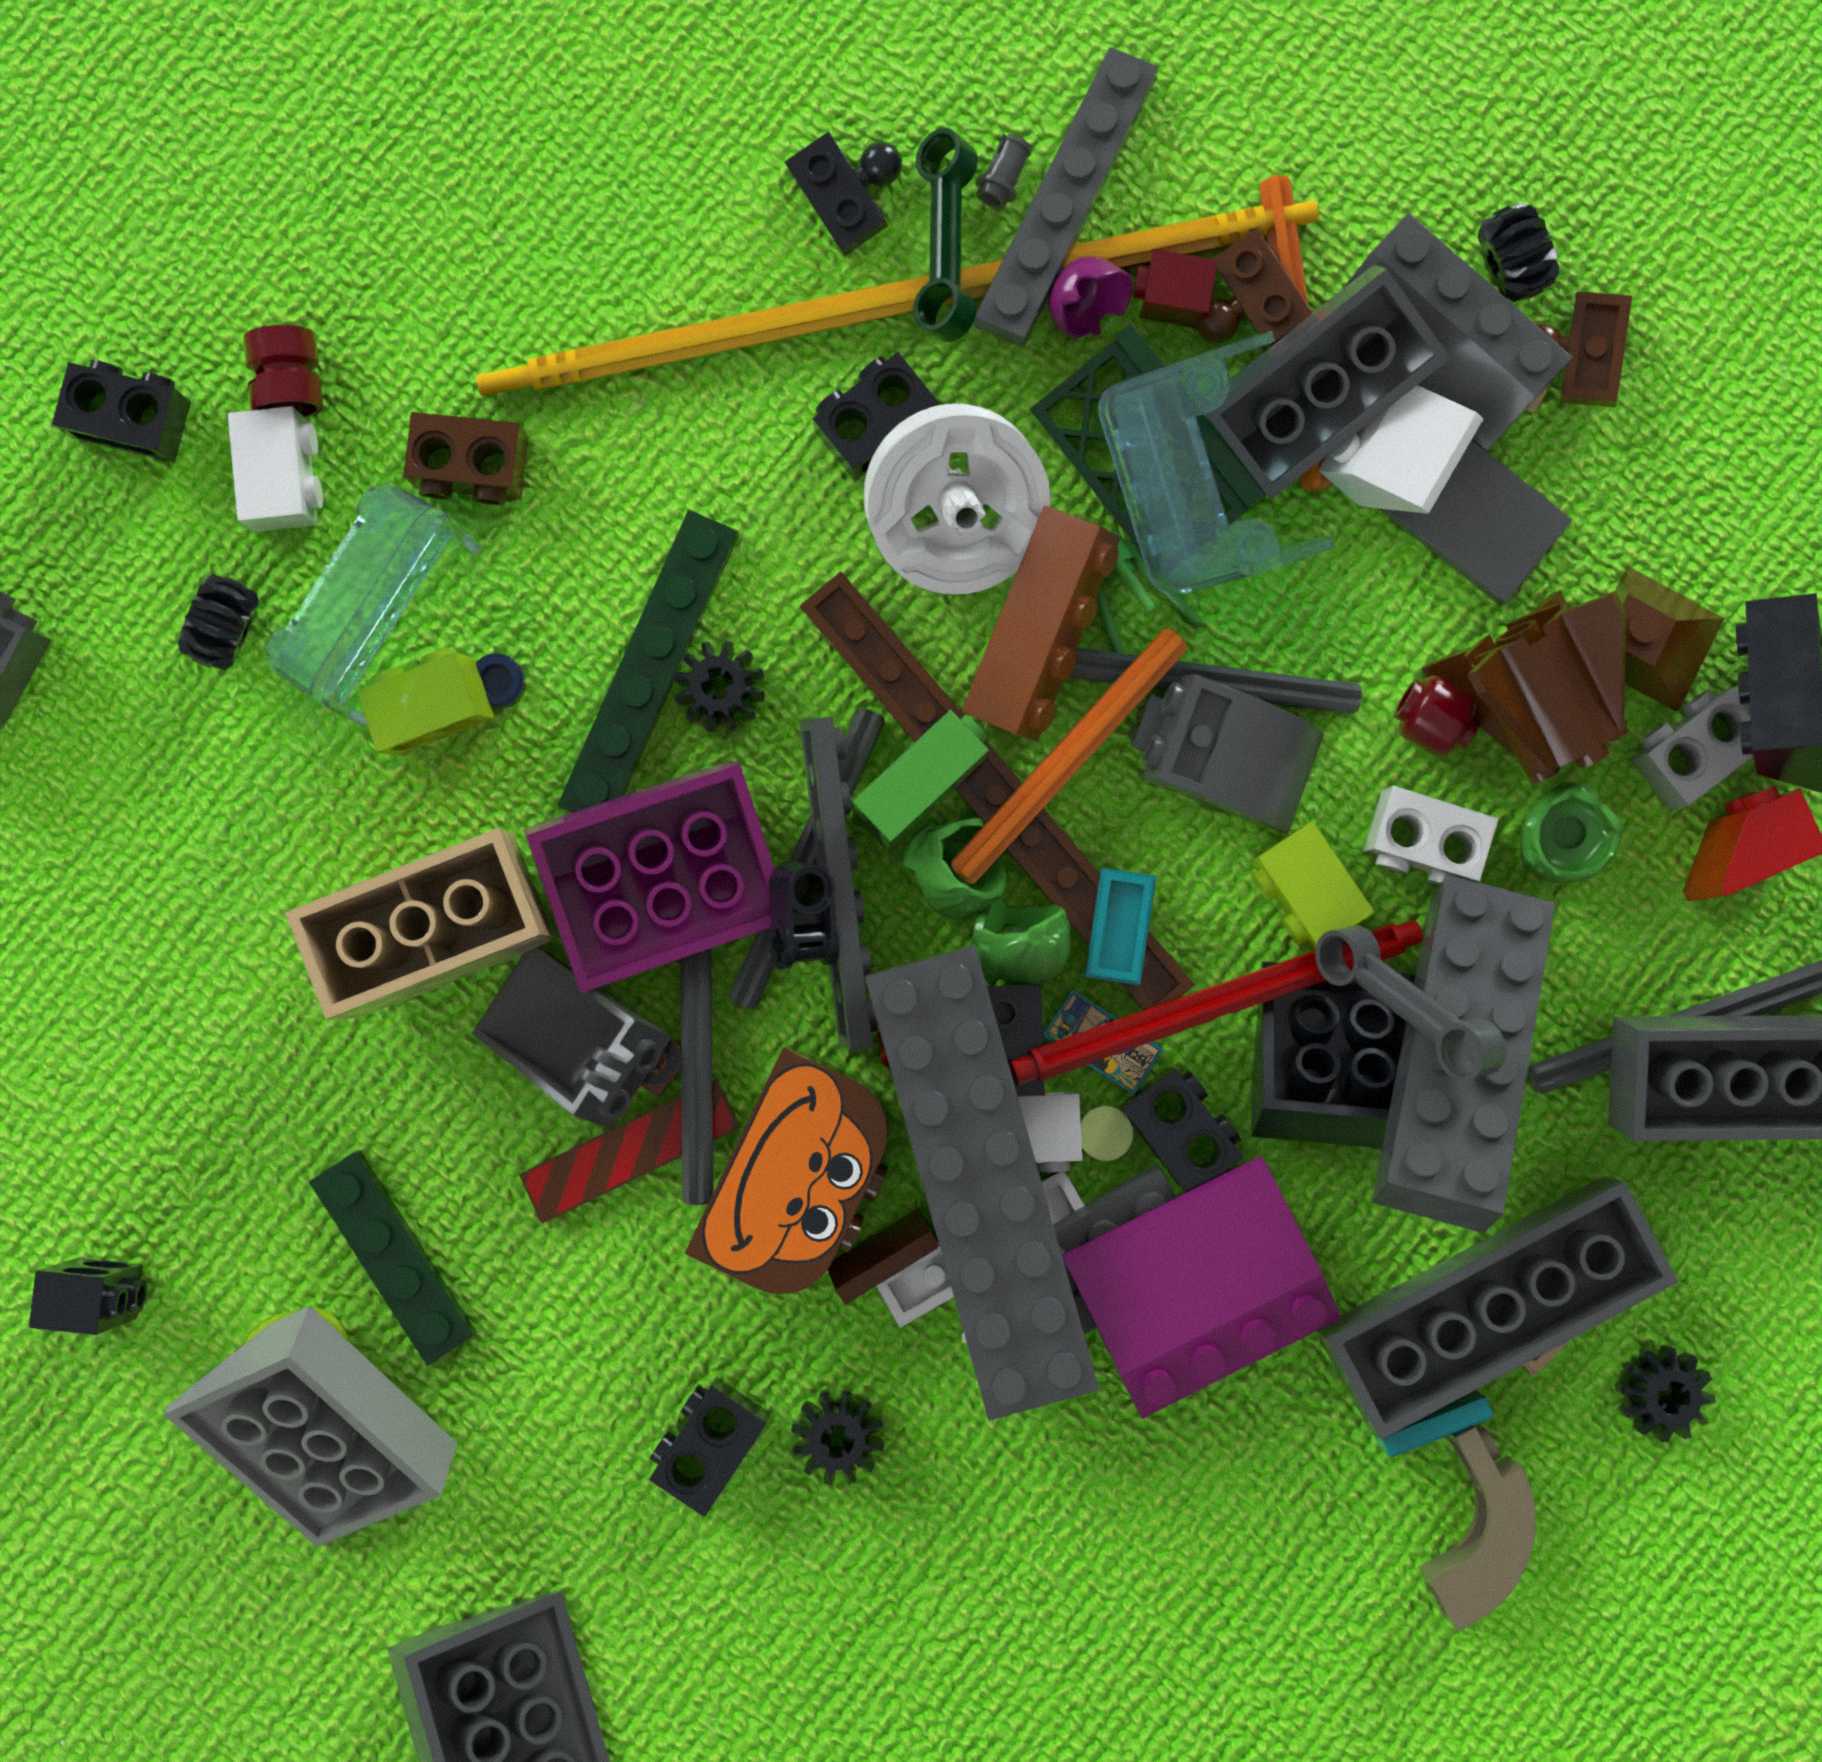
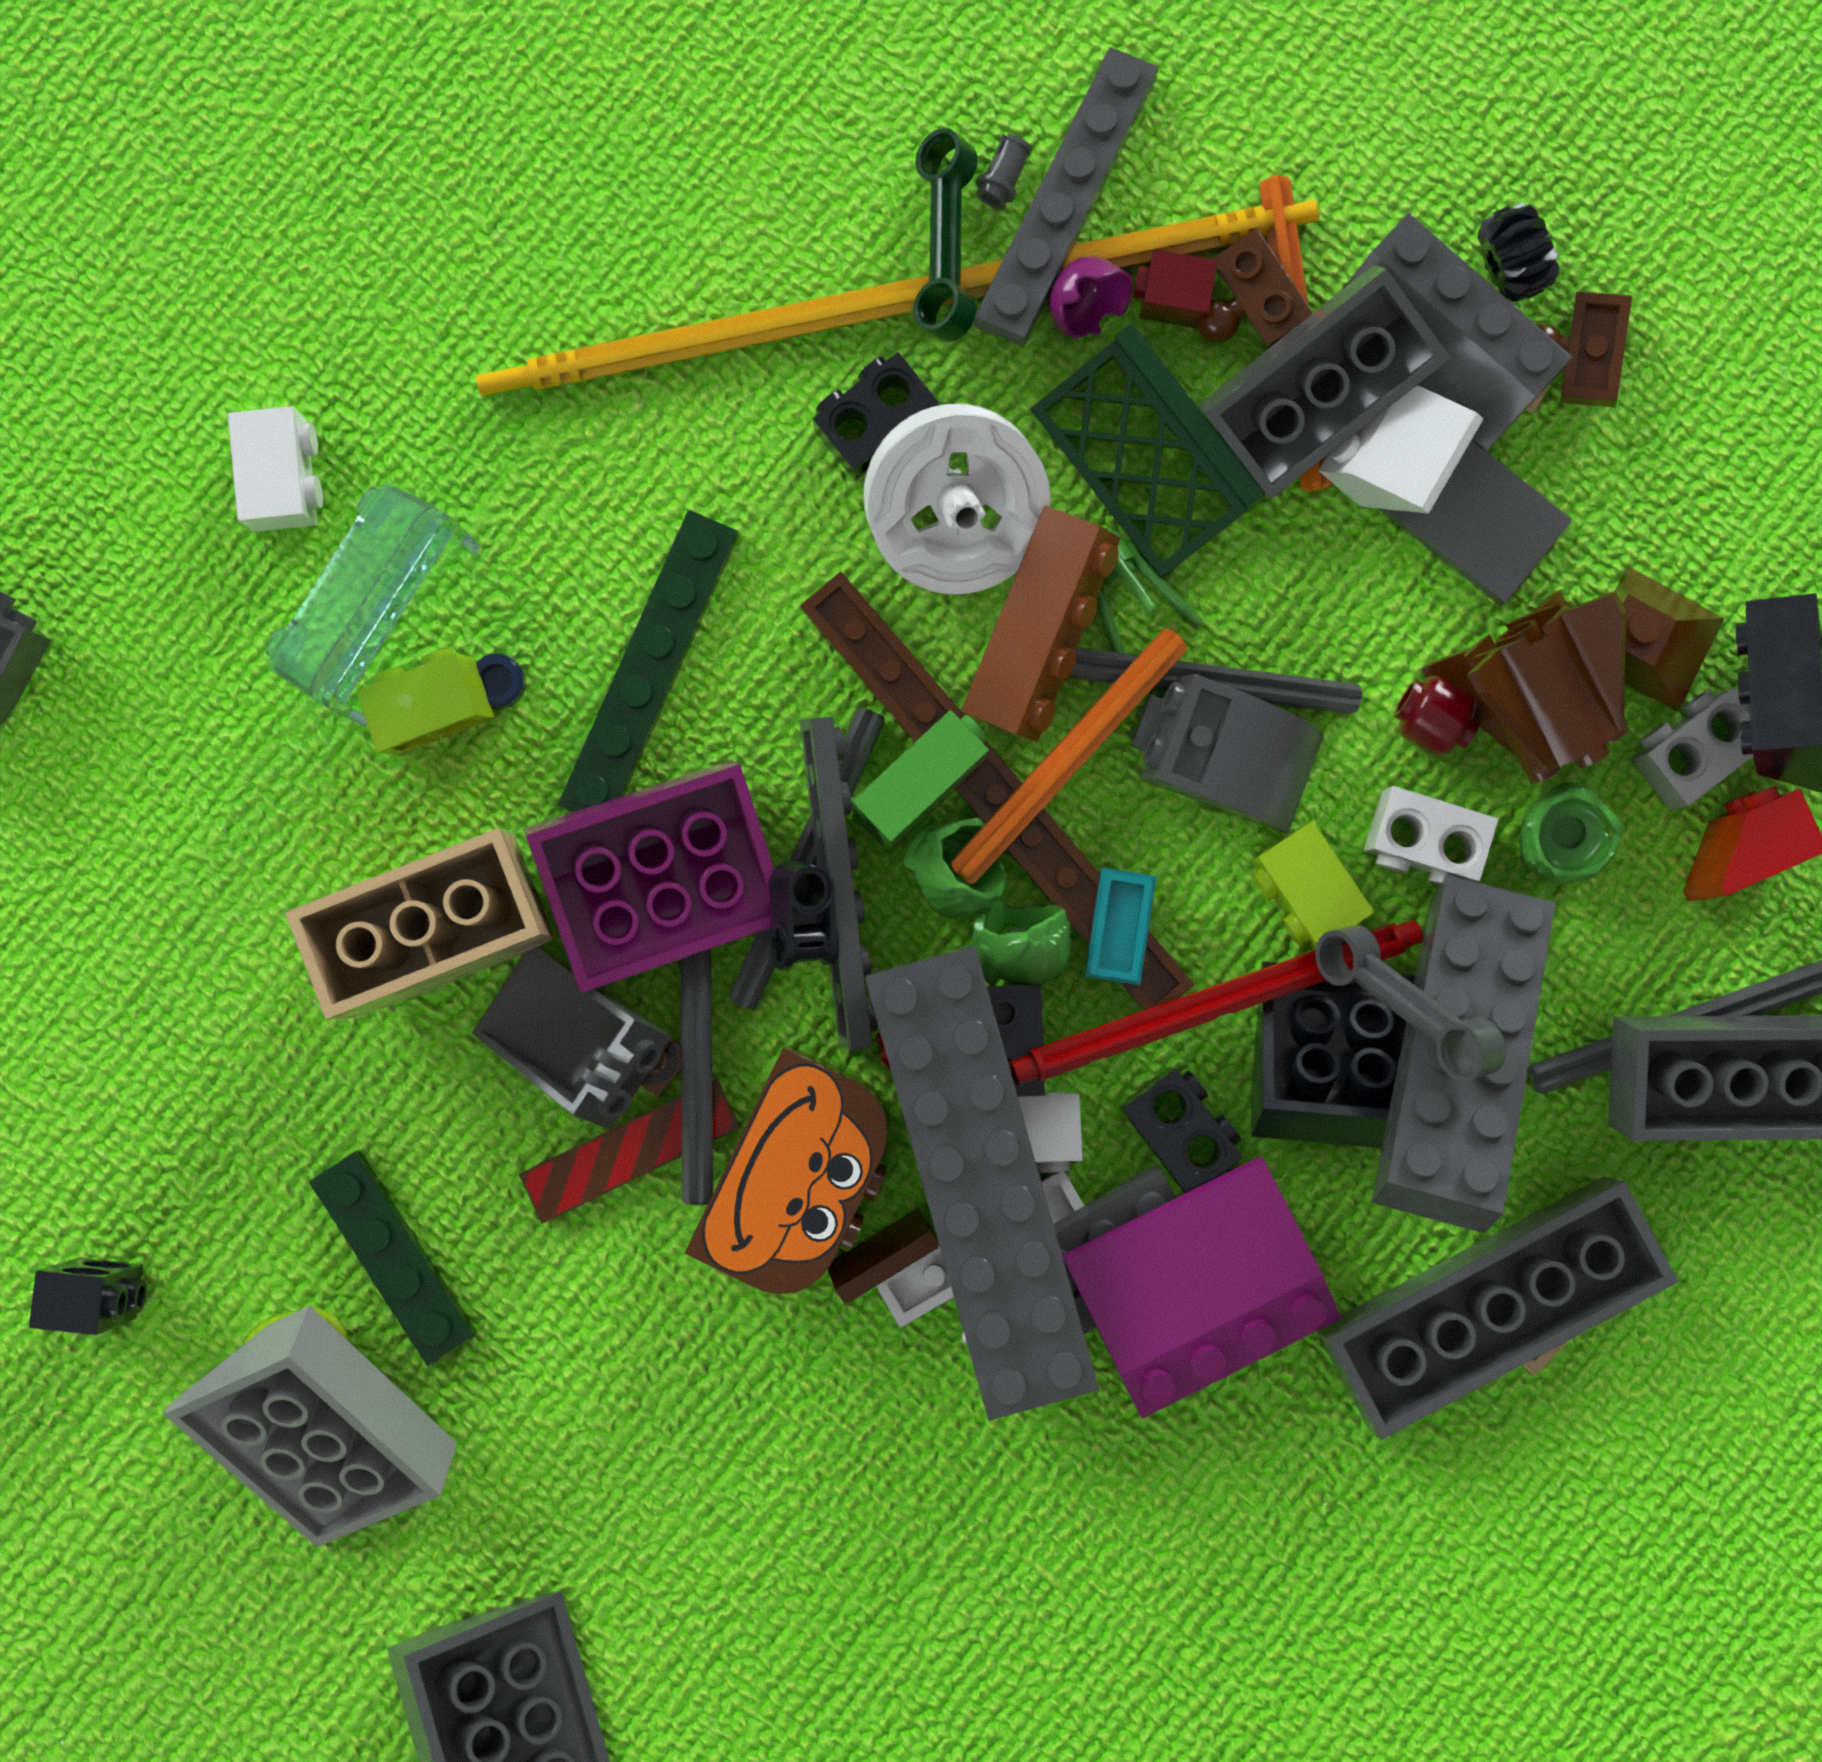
(119, 418): black brick -> none
(218, 622): black gear -> none
(283, 367): dark red wheel -> none
(470, 444): reddish brown brick -> none
(702, 680): black gear -> none
(718, 1450): black brick -> none
(820, 1445): black gear -> none
(840, 191): black plate -> none
(1079, 1015): tile -> none
(1106, 1133): yellowish green tile -> none
(1171, 482): clear light blue windscreen -> none
(1447, 1420): teal tile -> none
(1498, 1545): dark tan arch -> none
(1658, 1374): black gear -> none

